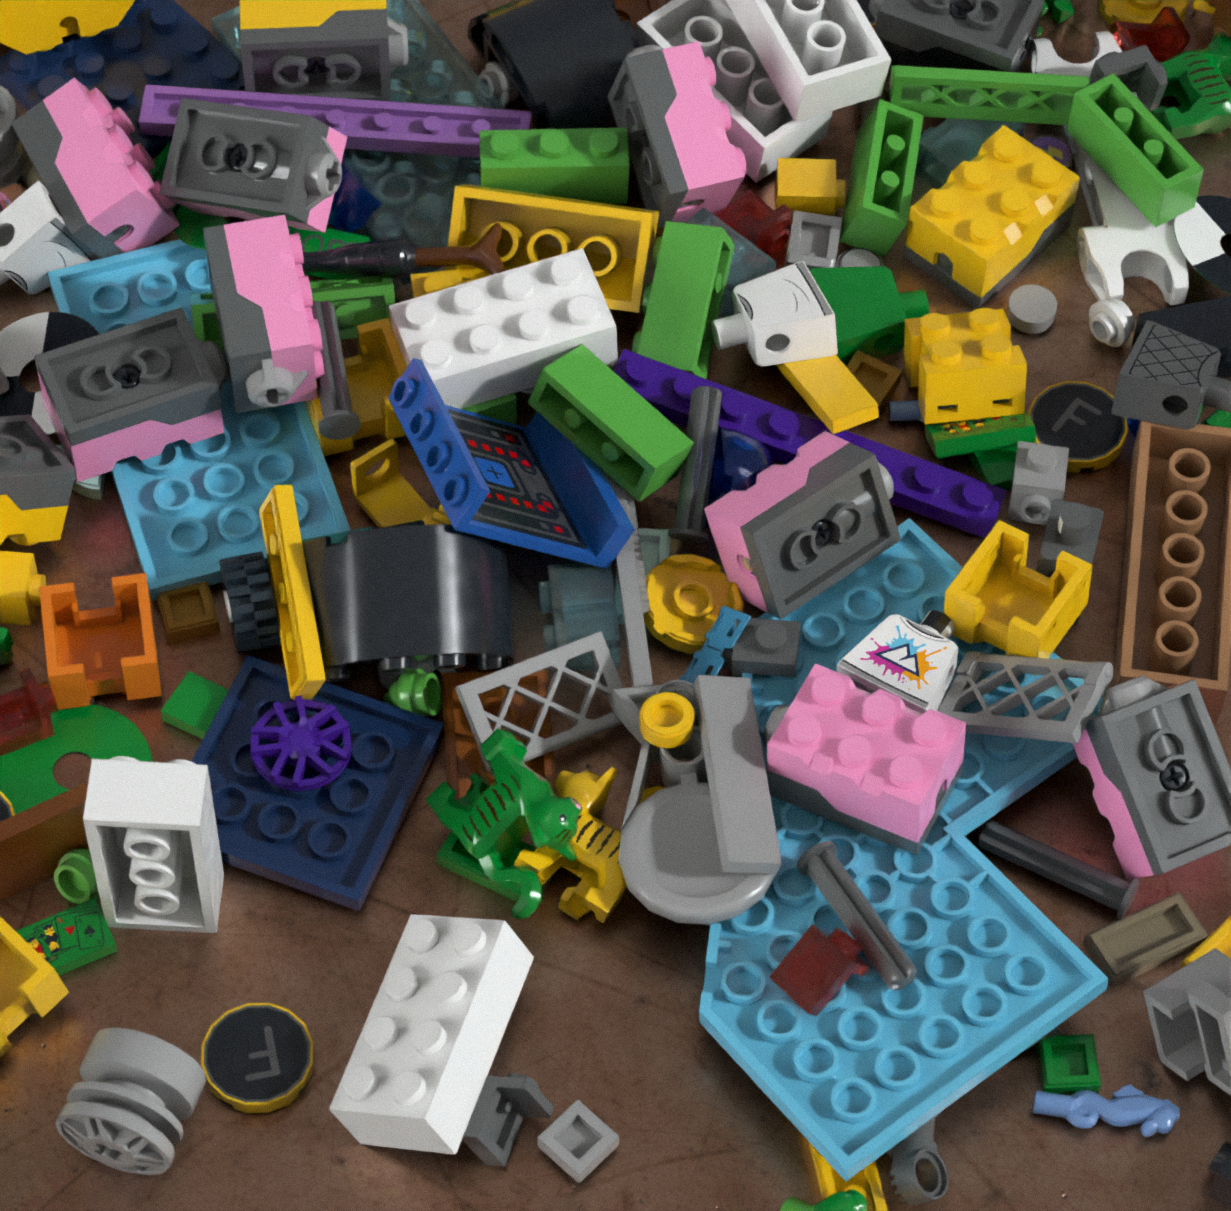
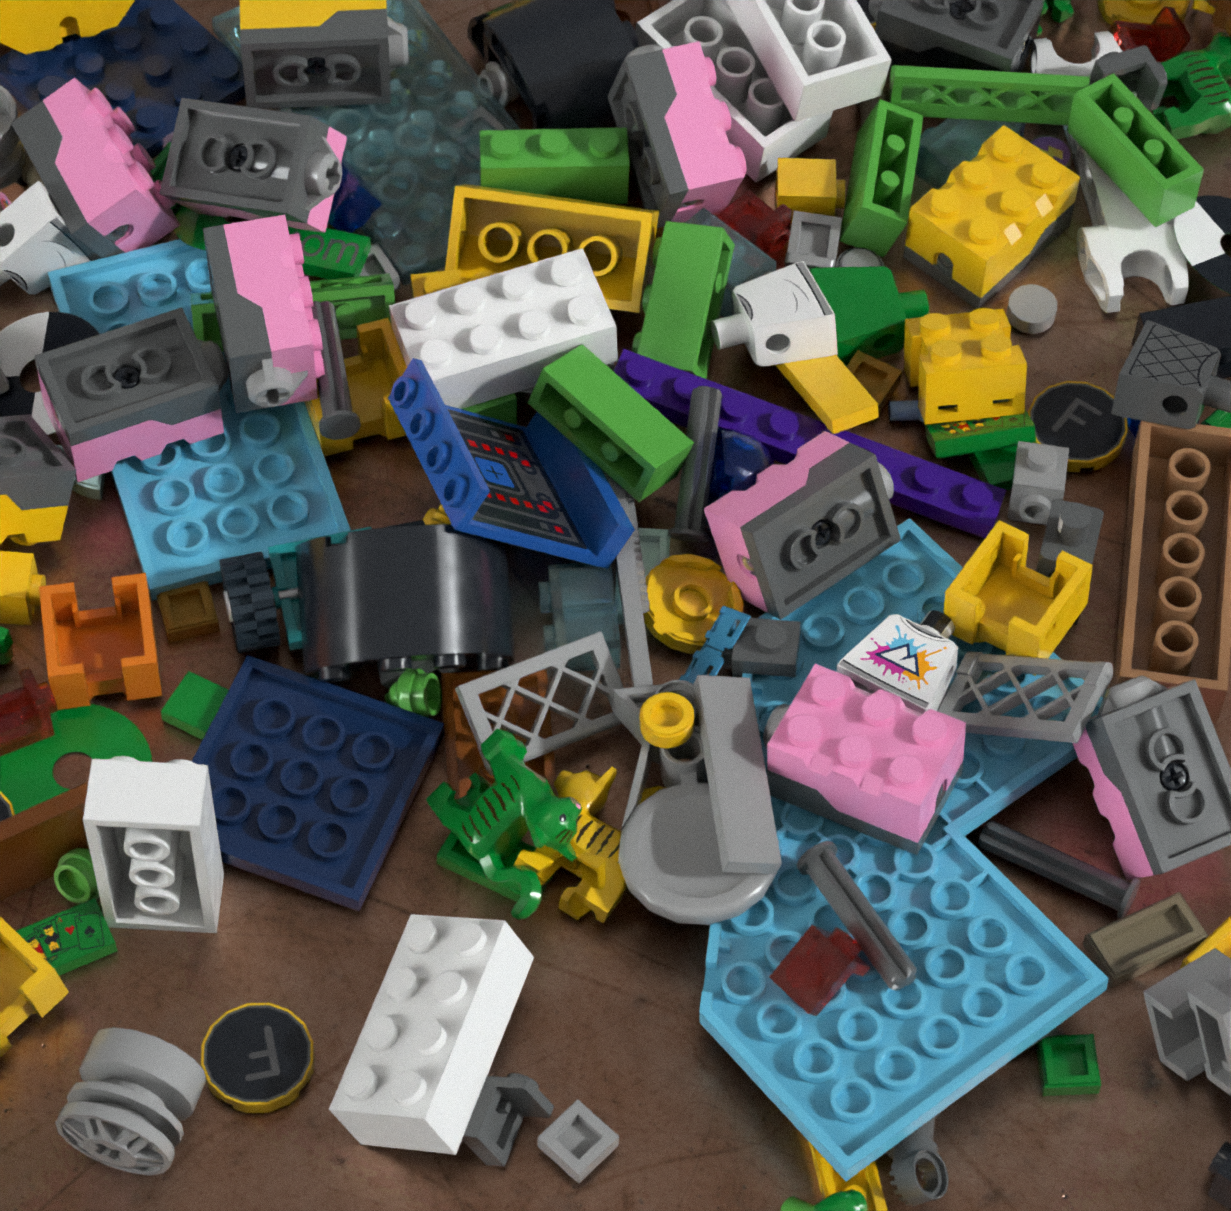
(292, 593): yellow tile -> none
(301, 744): dark purple wheel -> none
(365, 122): medium lavender plate -> none
(386, 493): yellow bracket -> none
(402, 257): black piece -> none
(1111, 321): white plate -> none
(1125, 1109): medium blue animal -> none

